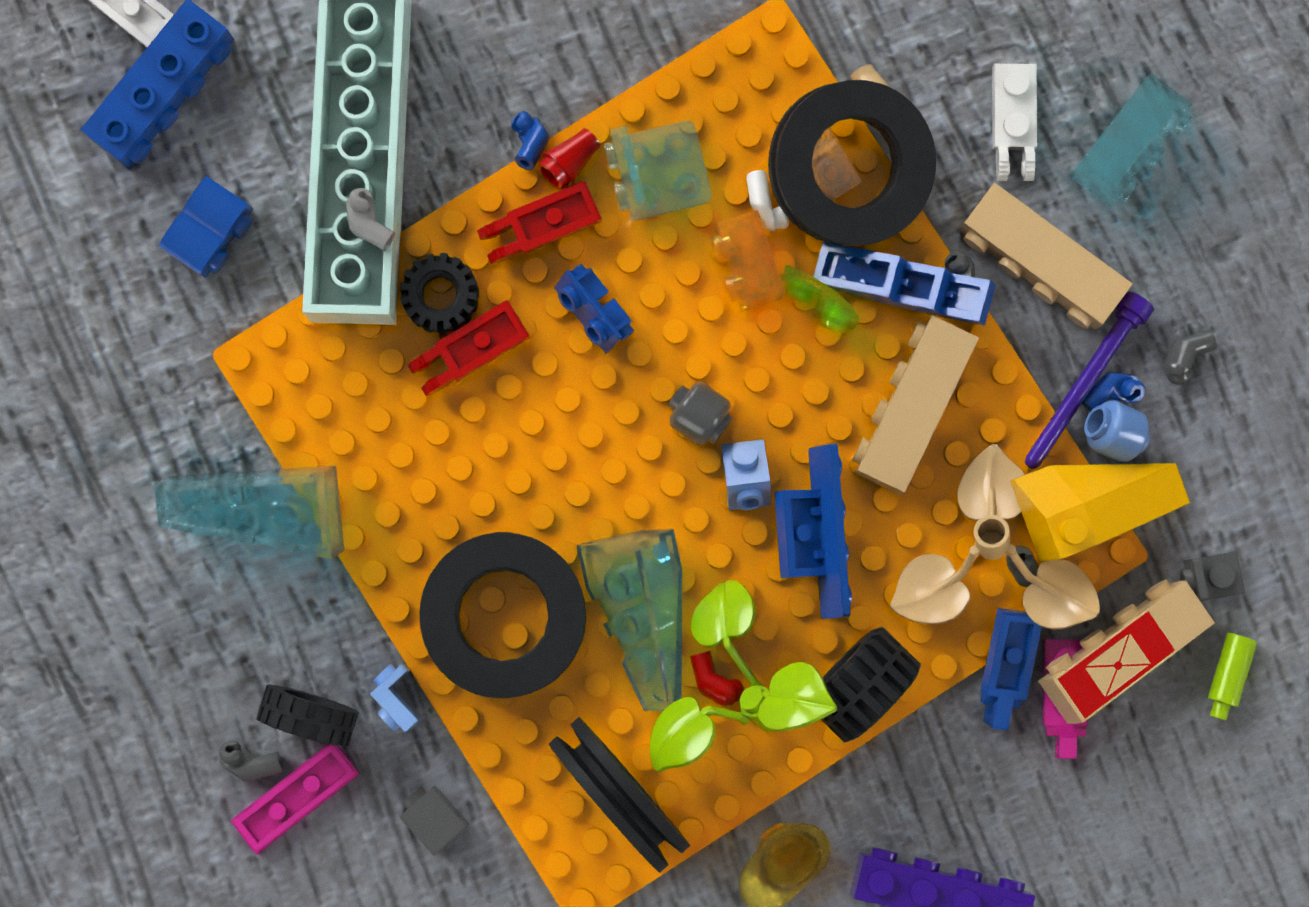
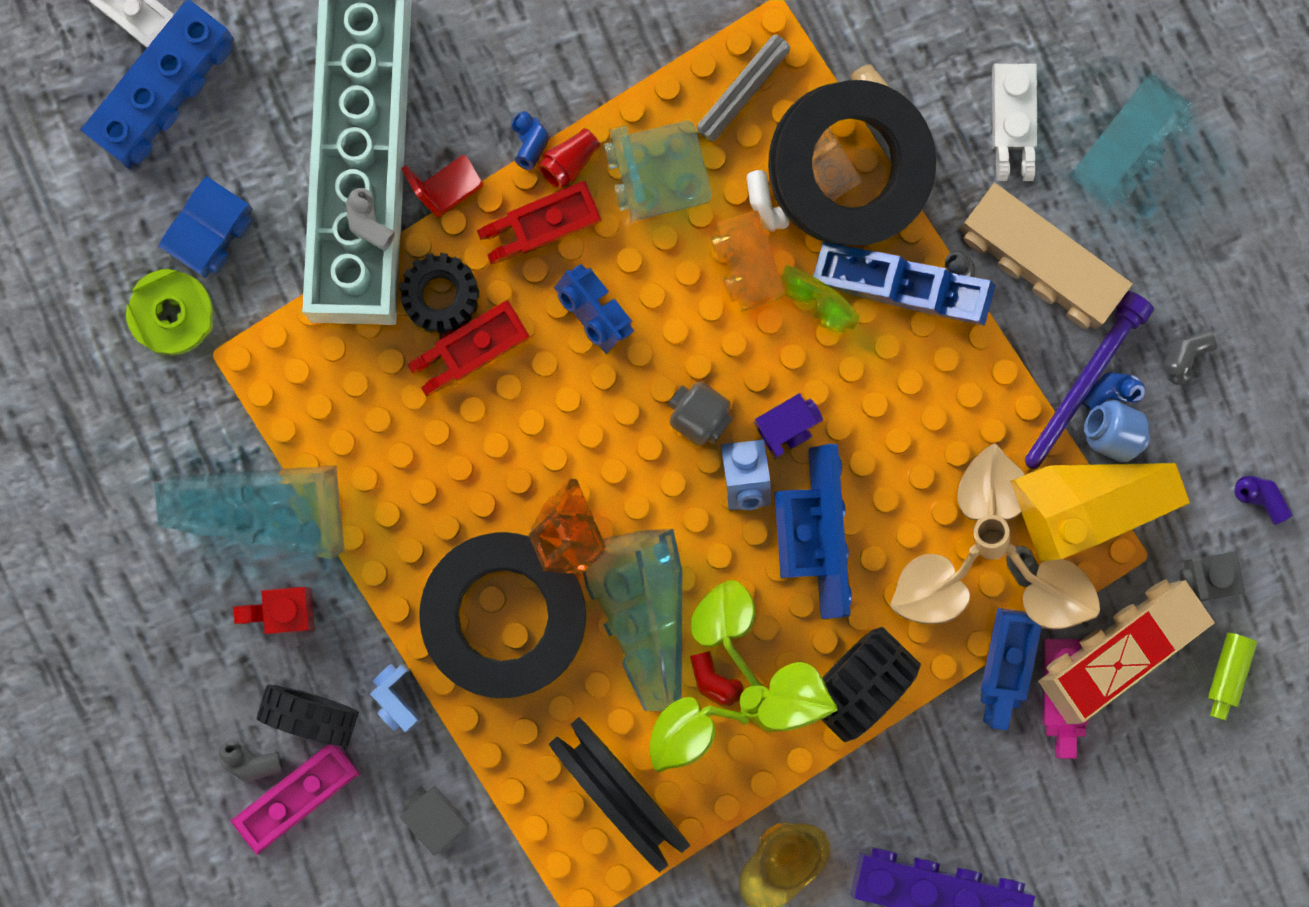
(147, 303): none -> lime plate
(281, 611): none -> red brick
(447, 186): none -> red bracket
(566, 532): none -> clear orange slope
(743, 88): none -> light grey axle
(788, 424): none -> dark purple brick
(915, 406): tan brick -> none
(1263, 493): none -> dark purple arm

